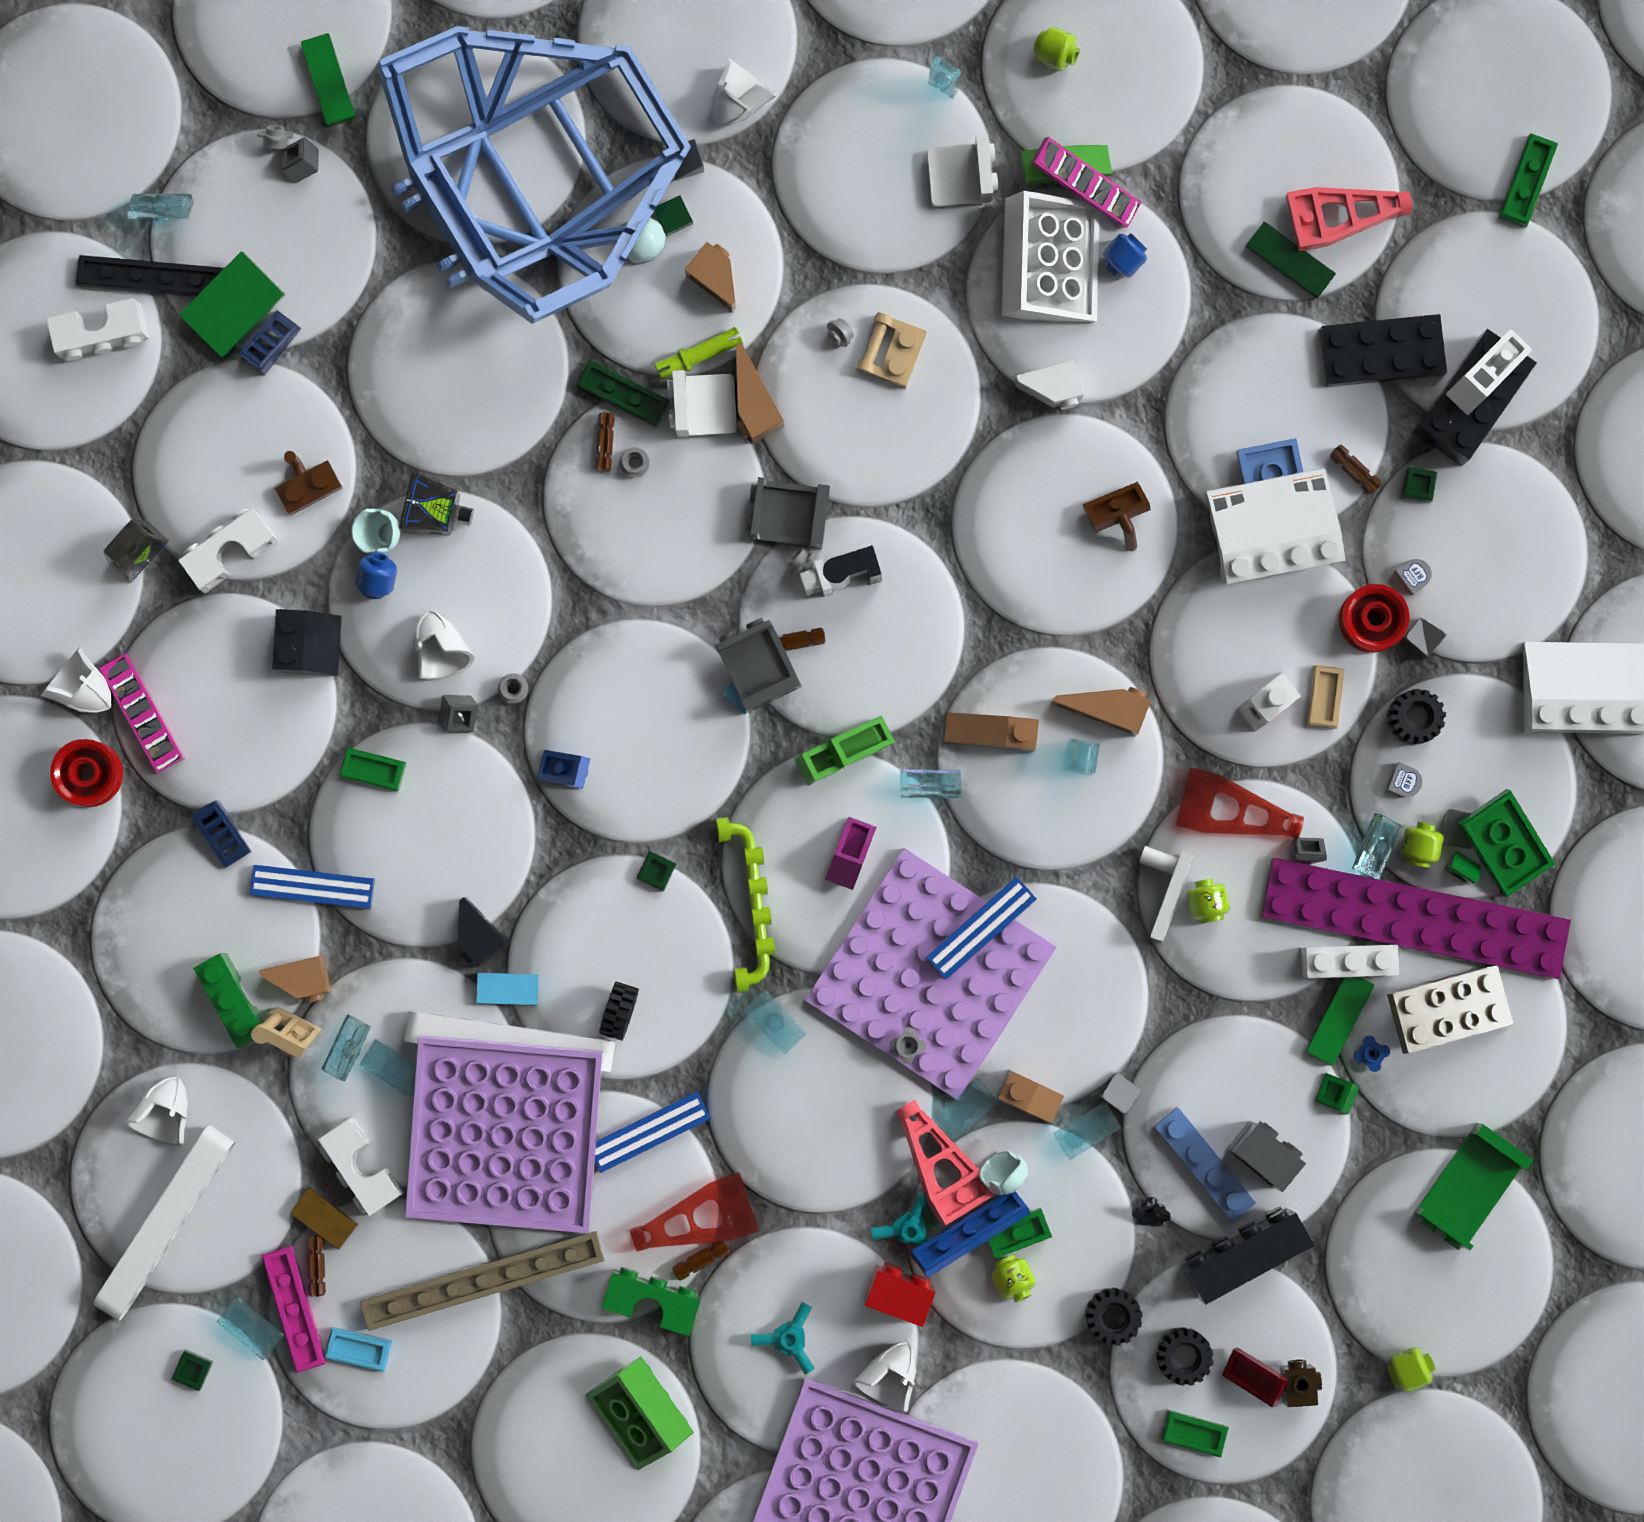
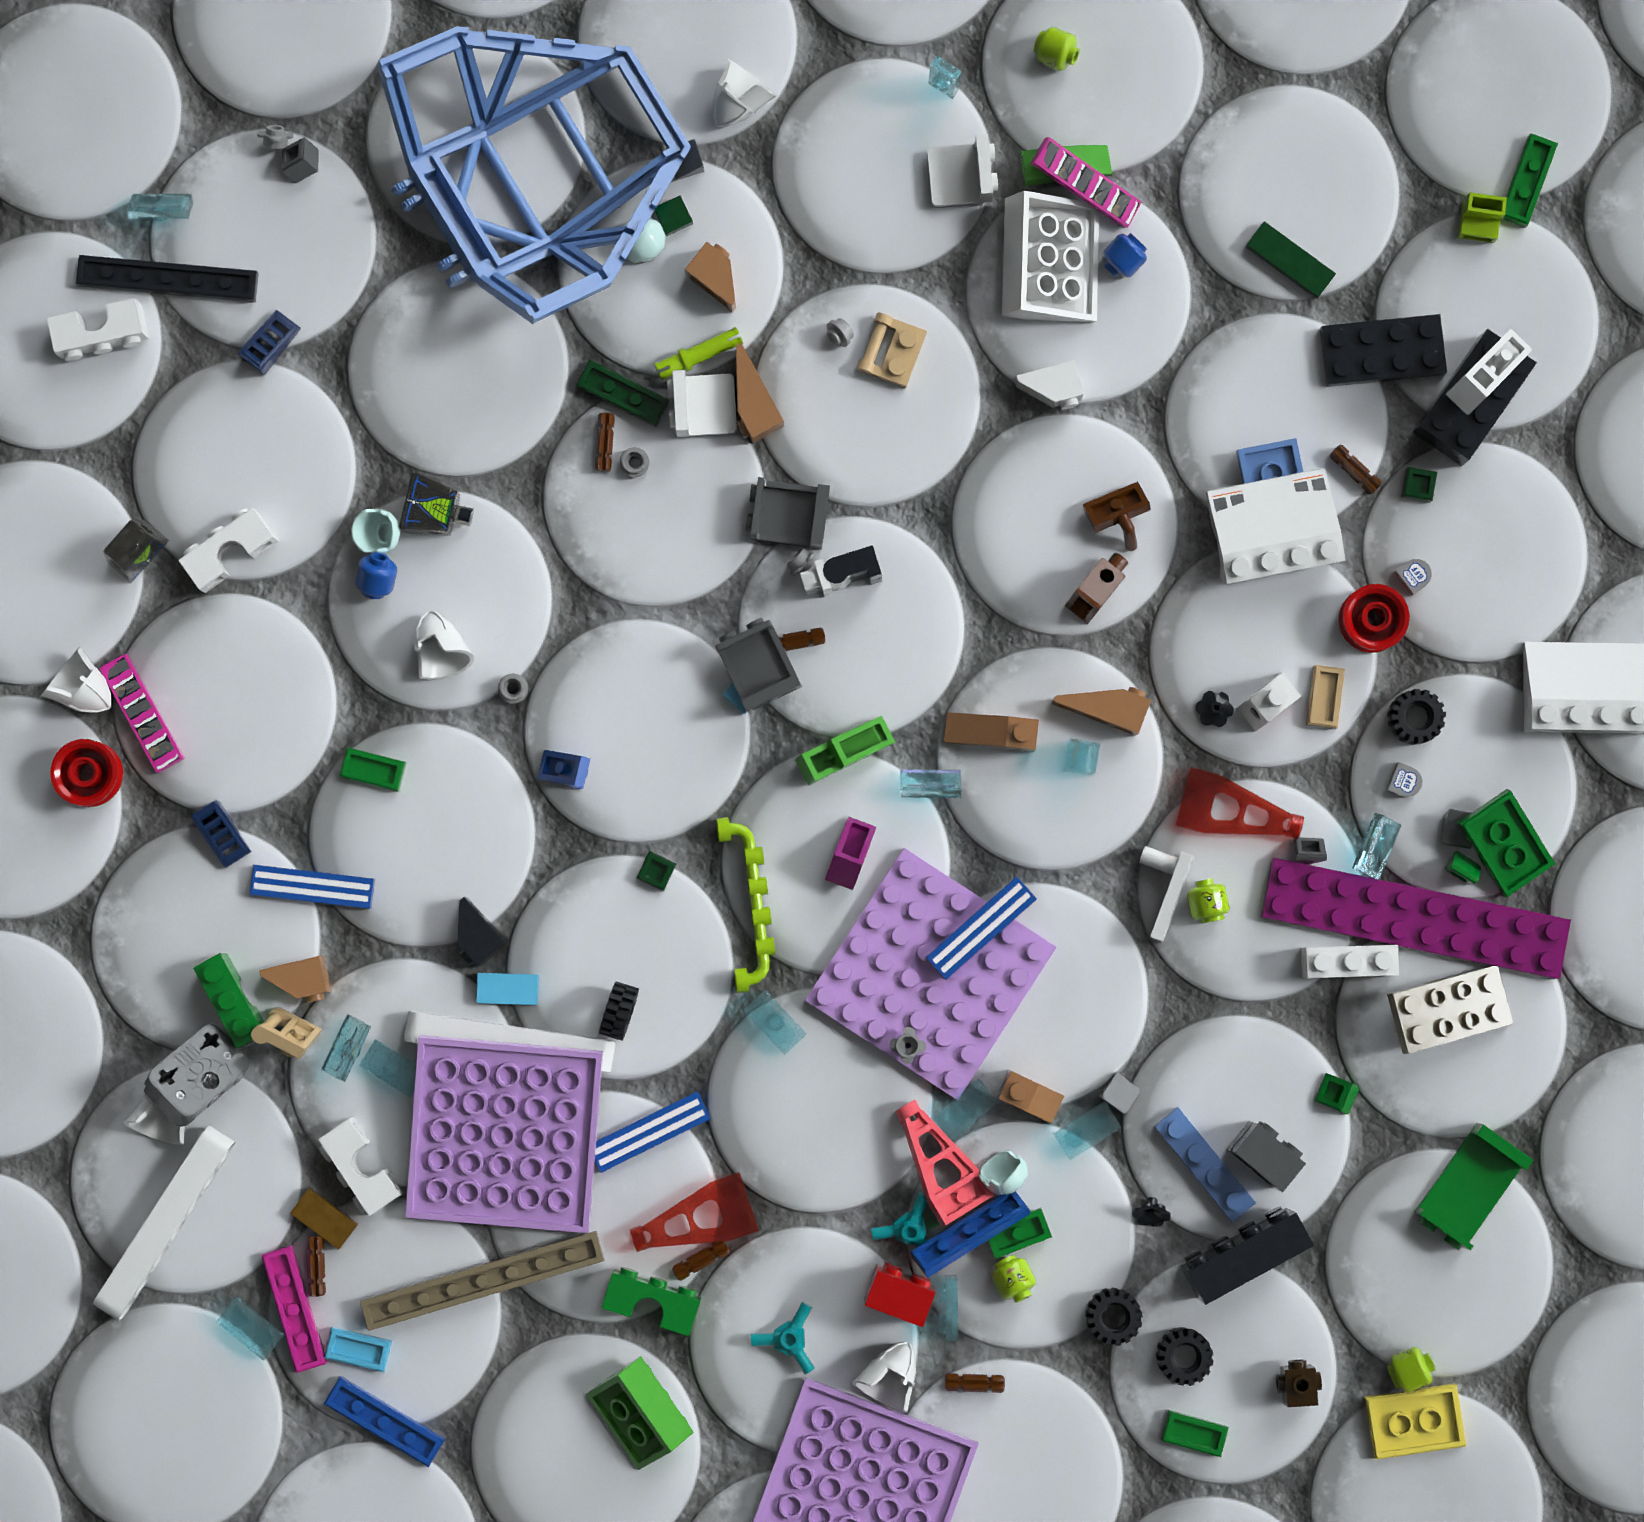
(189, 1067): none -> axle
(192, 1370): dark green tile -> none
(232, 304): green tile -> none
(306, 642): black slope -> none
(308, 485): reddish brown plate -> none
(328, 80): green tile -> none
(384, 1421): none -> blue tile
(457, 713): dark grey slope -> none
(949, 1295): none -> clear light blue plate
(975, 1383): none -> reddish brown axle
(1097, 587): none -> torso
(1209, 714): none -> black plant
(1255, 1377): dark red tile -> none
(1309, 222): coral plate -> none
(1339, 1018): green tile -> none
(1362, 1055): blue plate -> none
(1415, 1421): none -> light yellow tile
(1422, 845): lime head -> none
(1423, 638): dark grey slope -> none
(1481, 217): none -> lime piece

